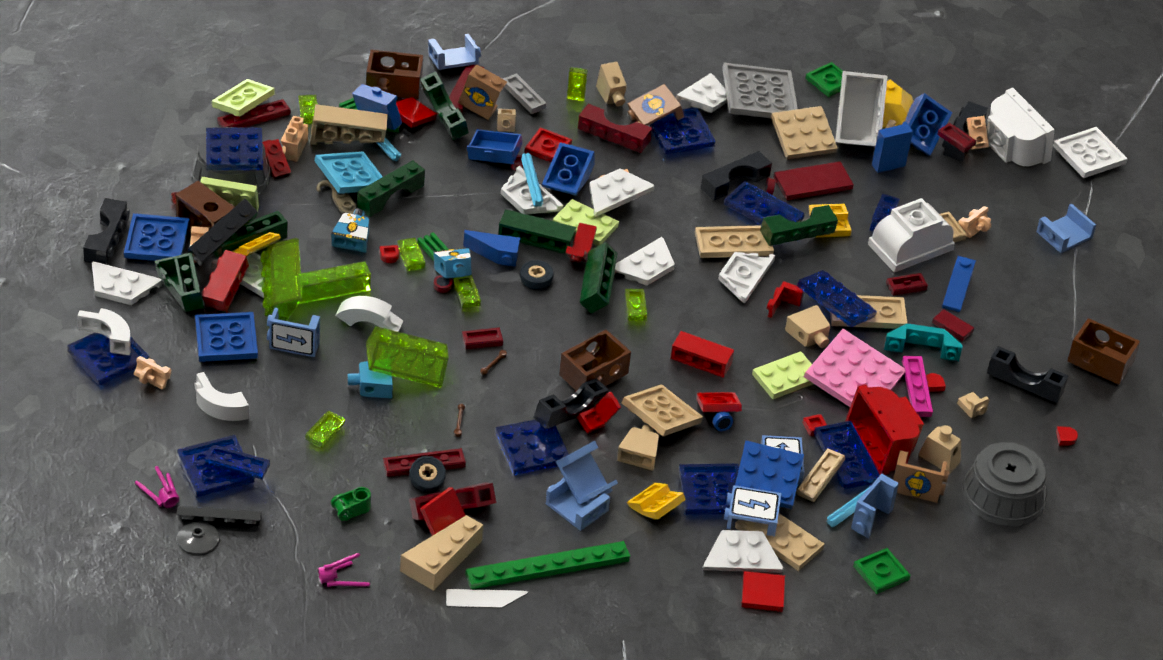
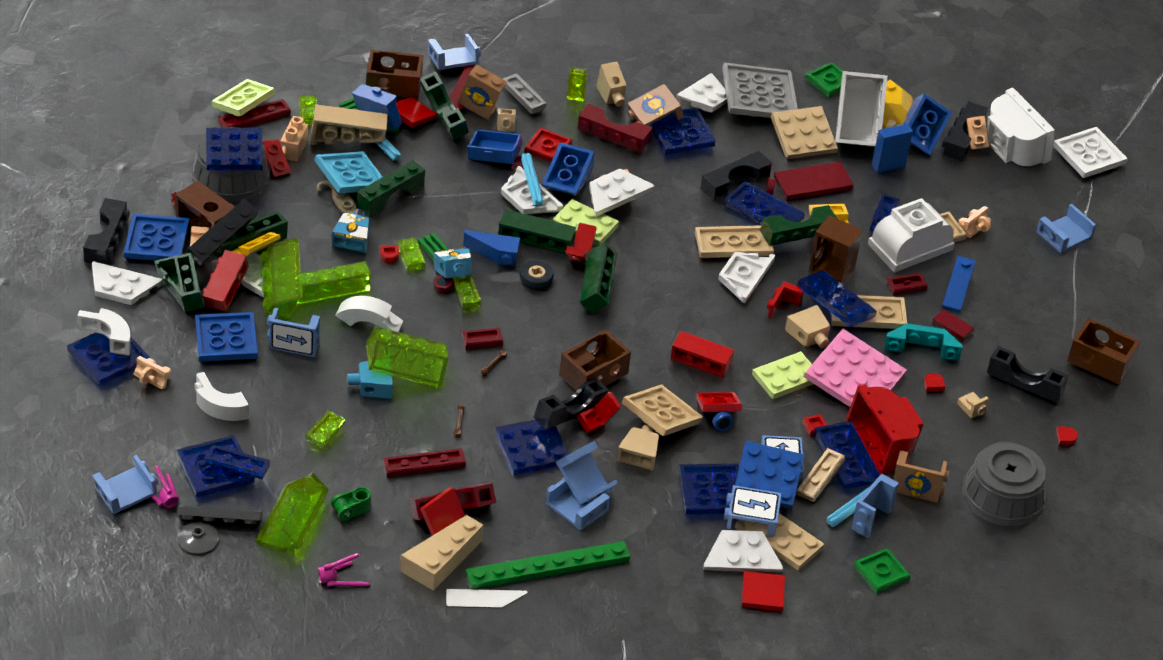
(126, 488): none -> medium blue panel
(233, 191): yellowish green plate -> none
(293, 514): none -> clear neon green slope
(424, 483): black bush -> none
(635, 305): clear neon green plate -> none
(647, 263): white wing -> none
(656, 501): yellow slope -> none
(838, 249): none -> reddish brown piece
(917, 385): dark pink plate -> none
(942, 446): tan torso -> none
(956, 137): dark red tile -> none

